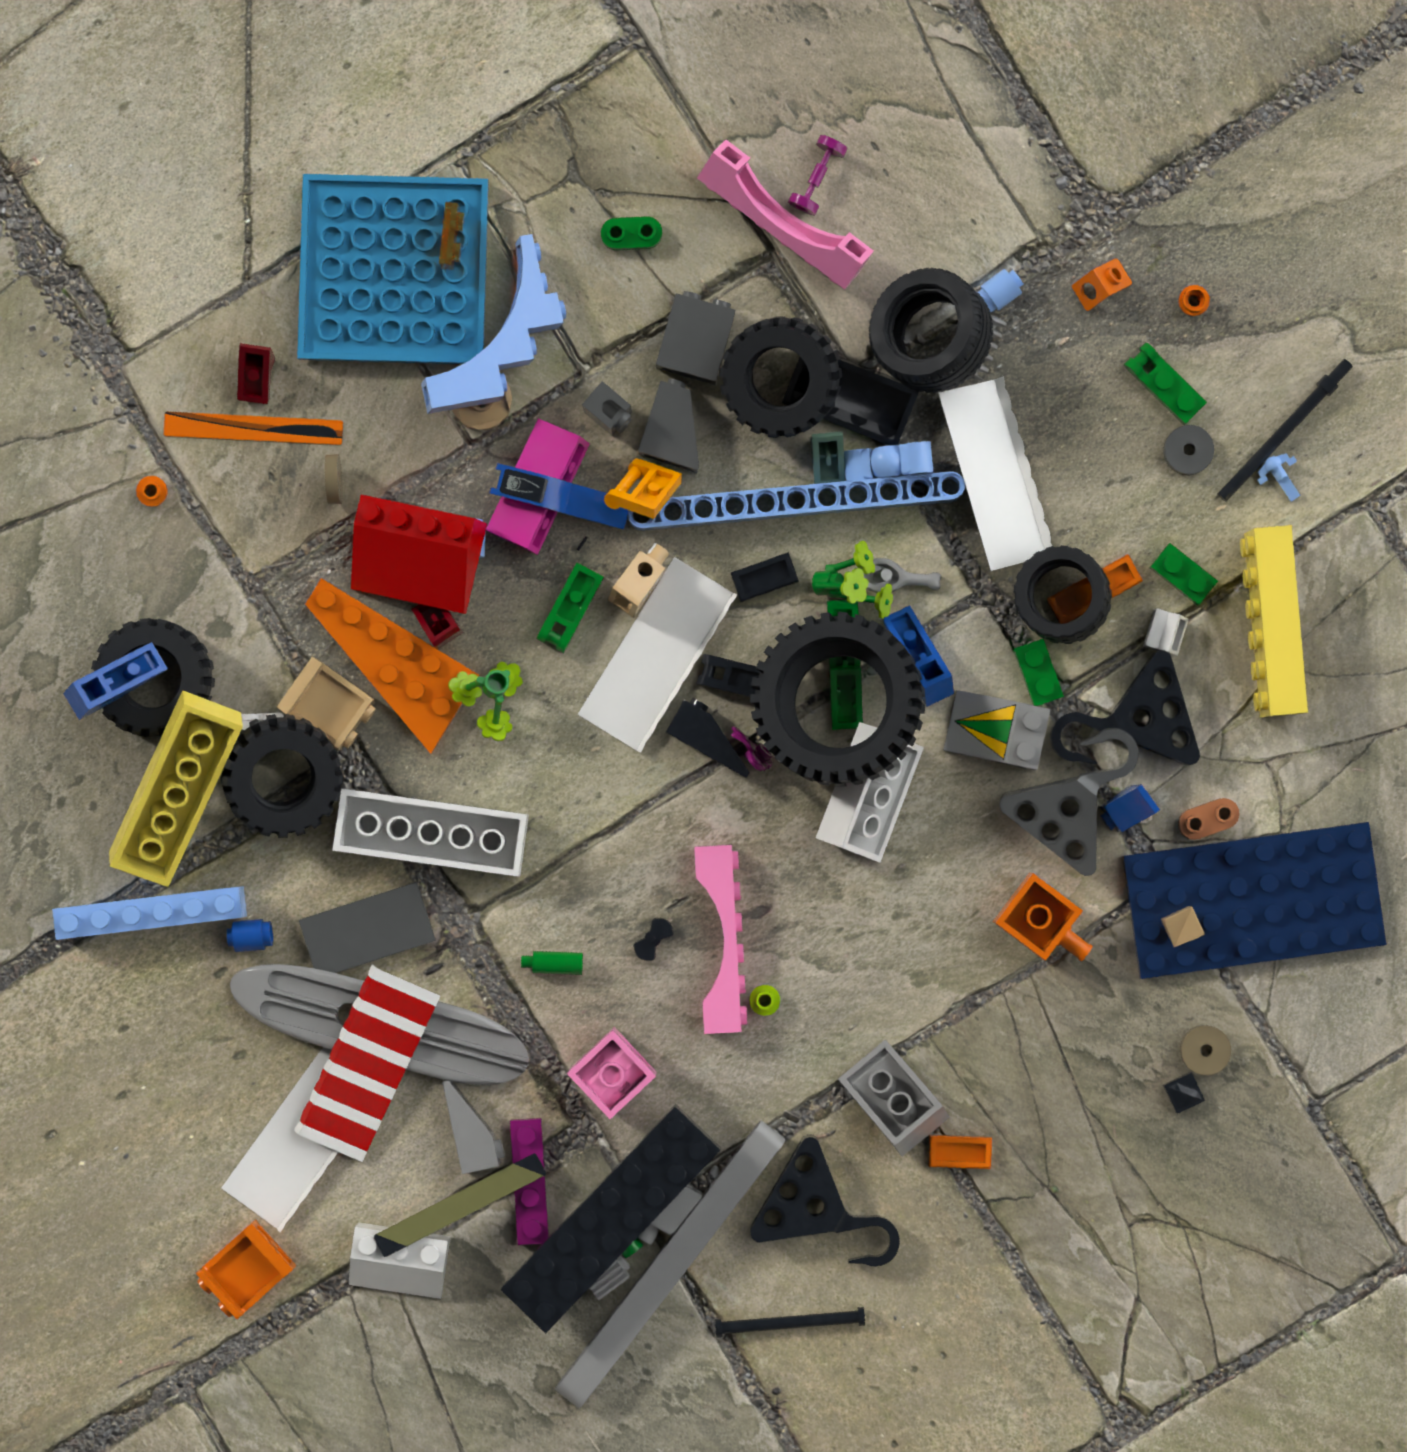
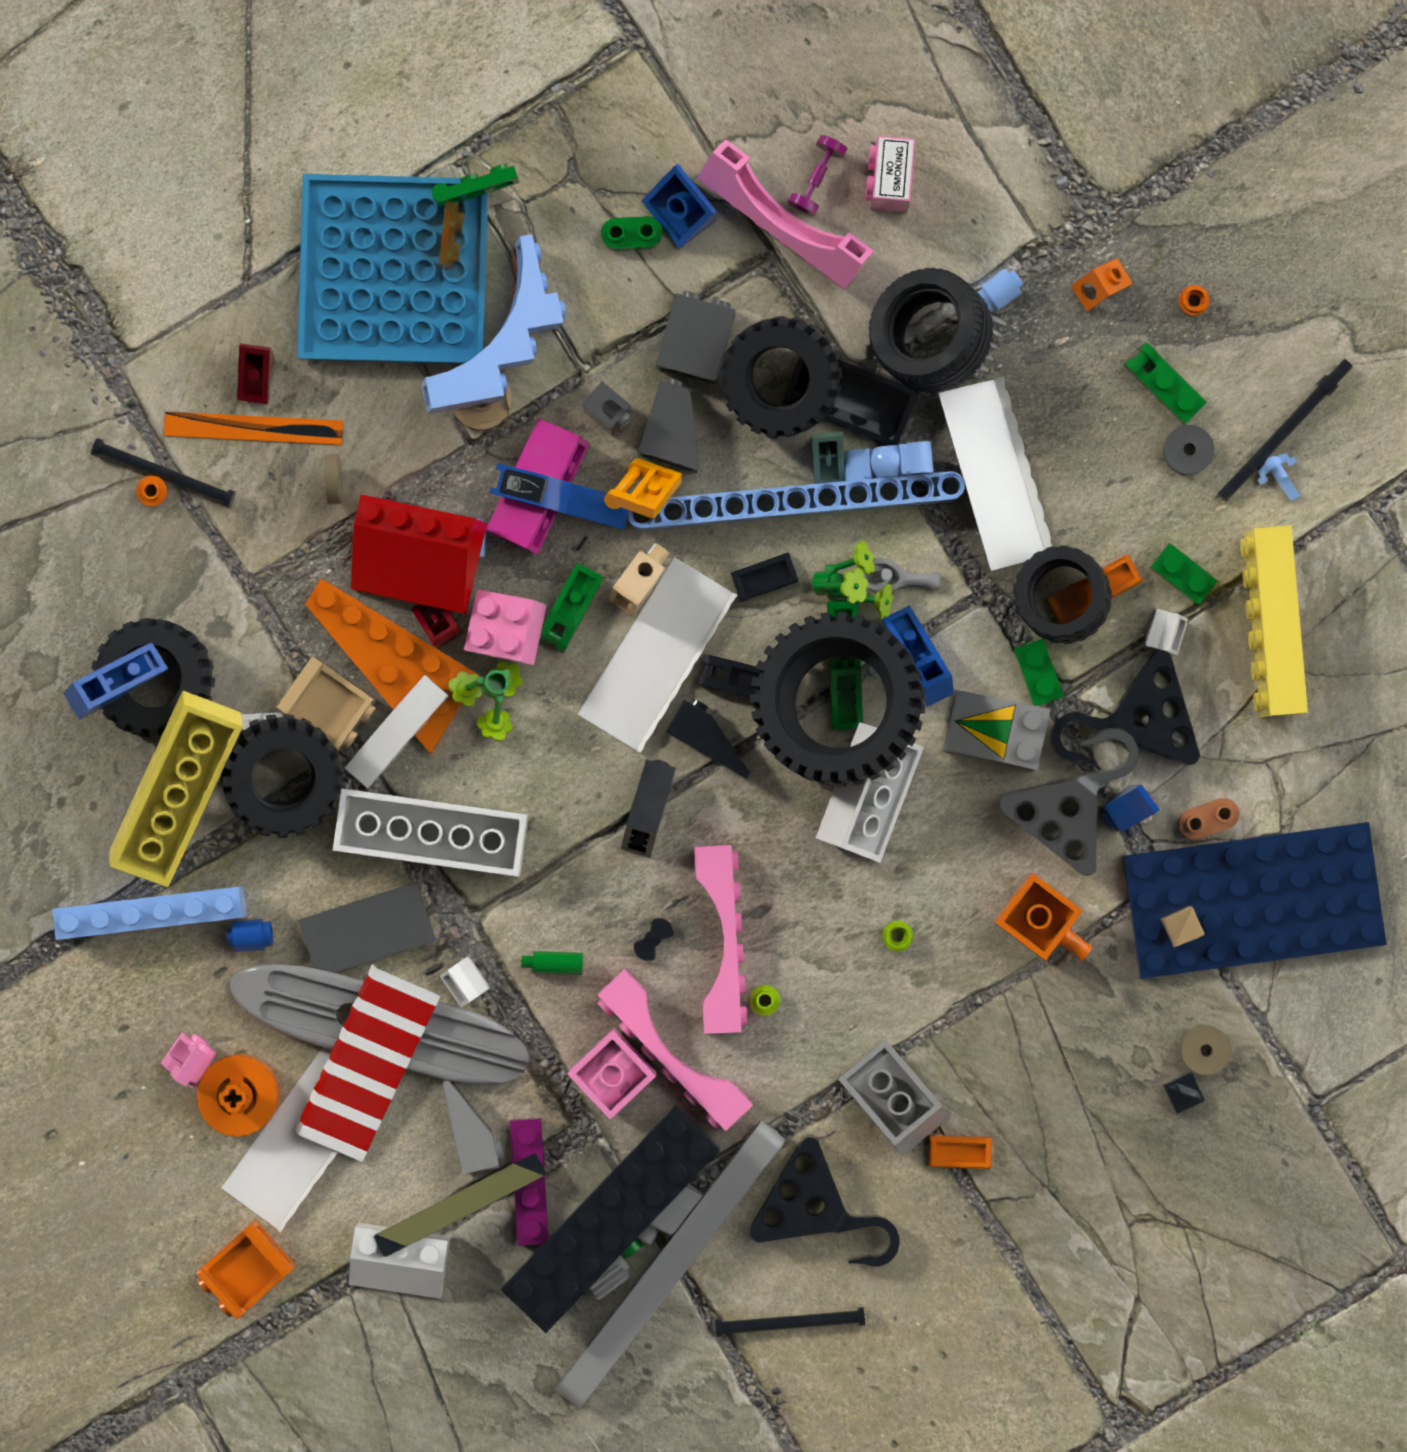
(164, 473): none -> black bar
(188, 1059): none -> bright pink cylinder
(229, 1115): none -> orange piece
(396, 731): none -> white slope
(464, 981): none -> white piece
(474, 186): none -> green plate
(505, 627): none -> bright pink brick
(648, 807): none -> black slope
(679, 206): none -> blue slope
(717, 1096): none -> bright pink arch
(757, 755): magenta plate -> none
(892, 174): none -> brick
(907, 935): none -> lime plate

